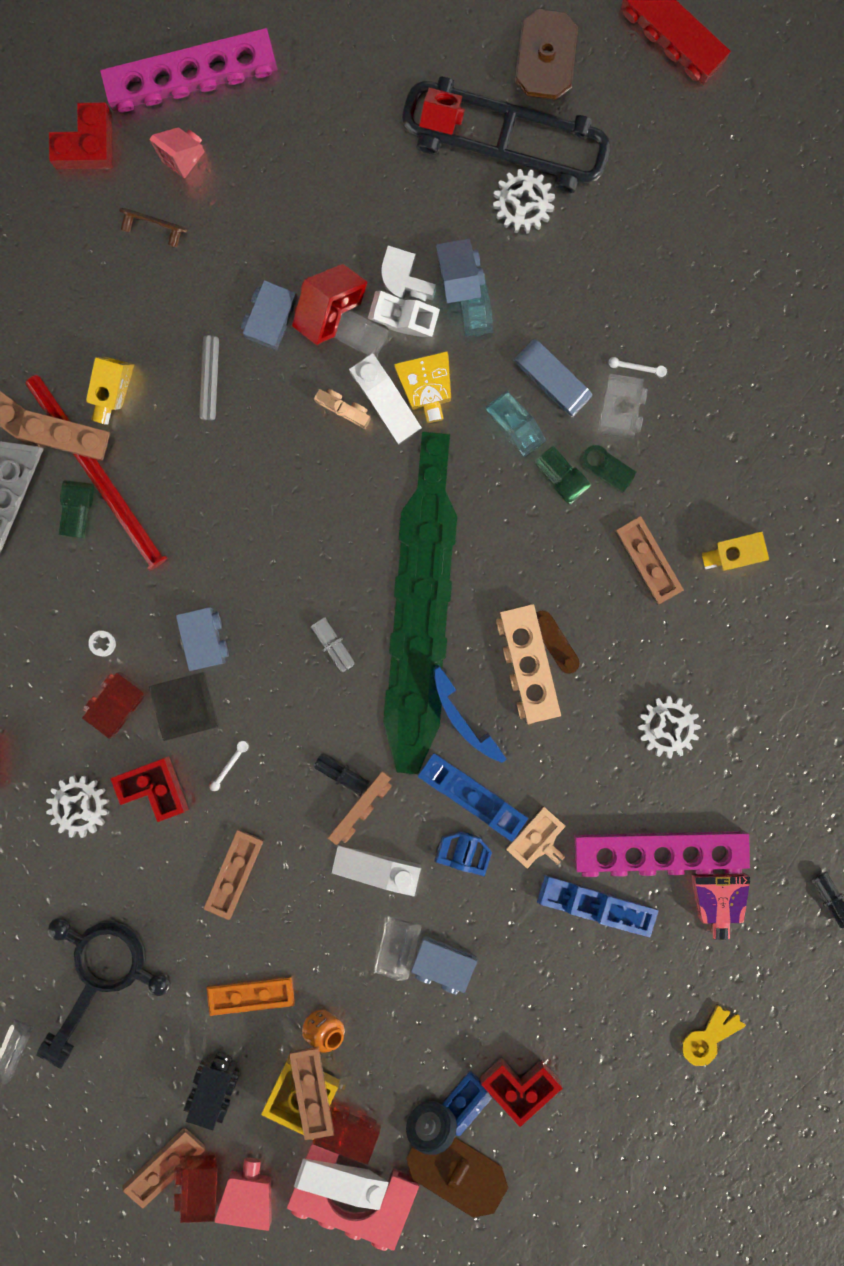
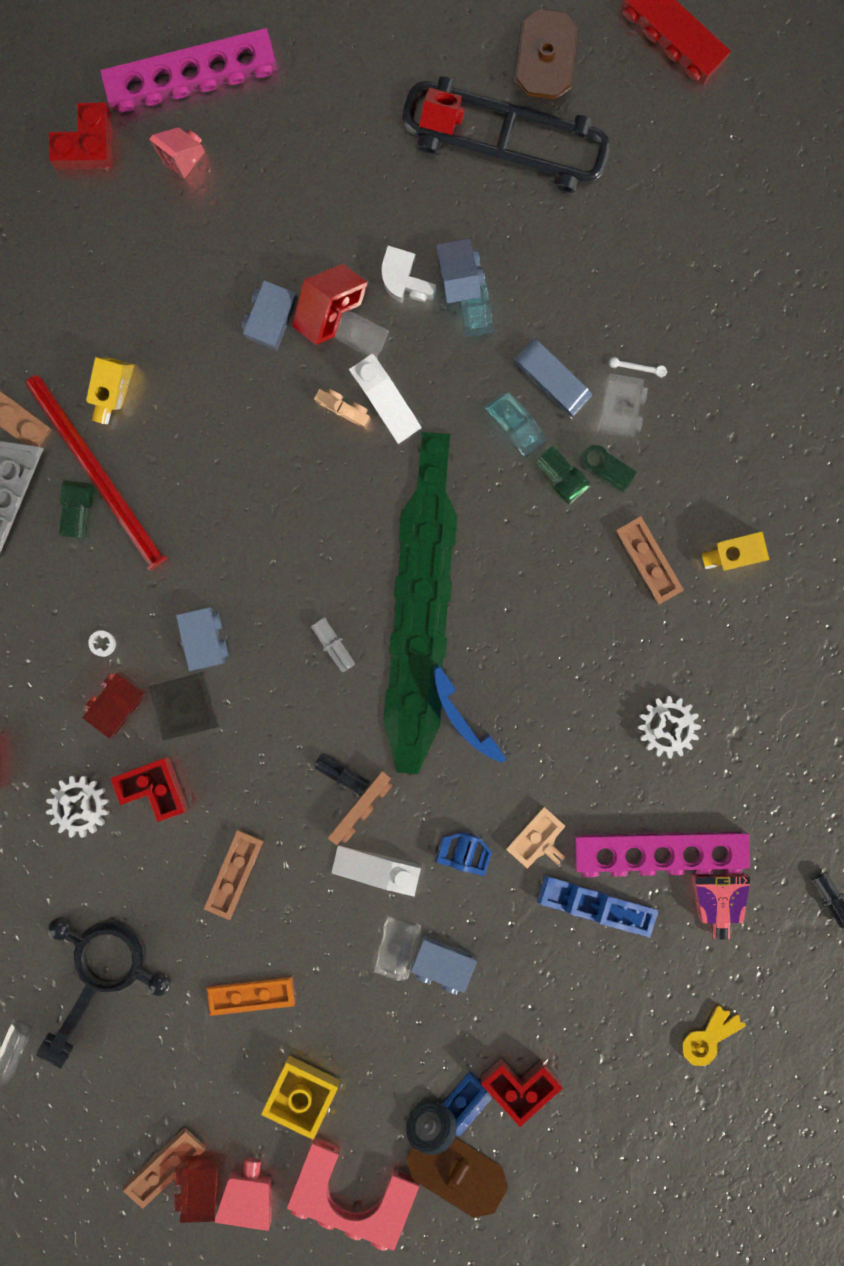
(64, 435): nougat plate -> none
(130, 214): reddish brown piece -> none
(209, 377): light grey axle -> none
(214, 1082): black brick -> none
(241, 747): white hinge -> none
(311, 1093): nougat plate -> none
(323, 1030): orange head -> none
(342, 1183): white slope -> none
(352, 1136): clear red brick -> none
(402, 315): white brick -> none
(426, 384): yellow torso -> none
(473, 797): blue slope -> none
(534, 203): white gear -> none
(547, 705): light nougat brick -> none
(557, 643): reddish brown piece -> none

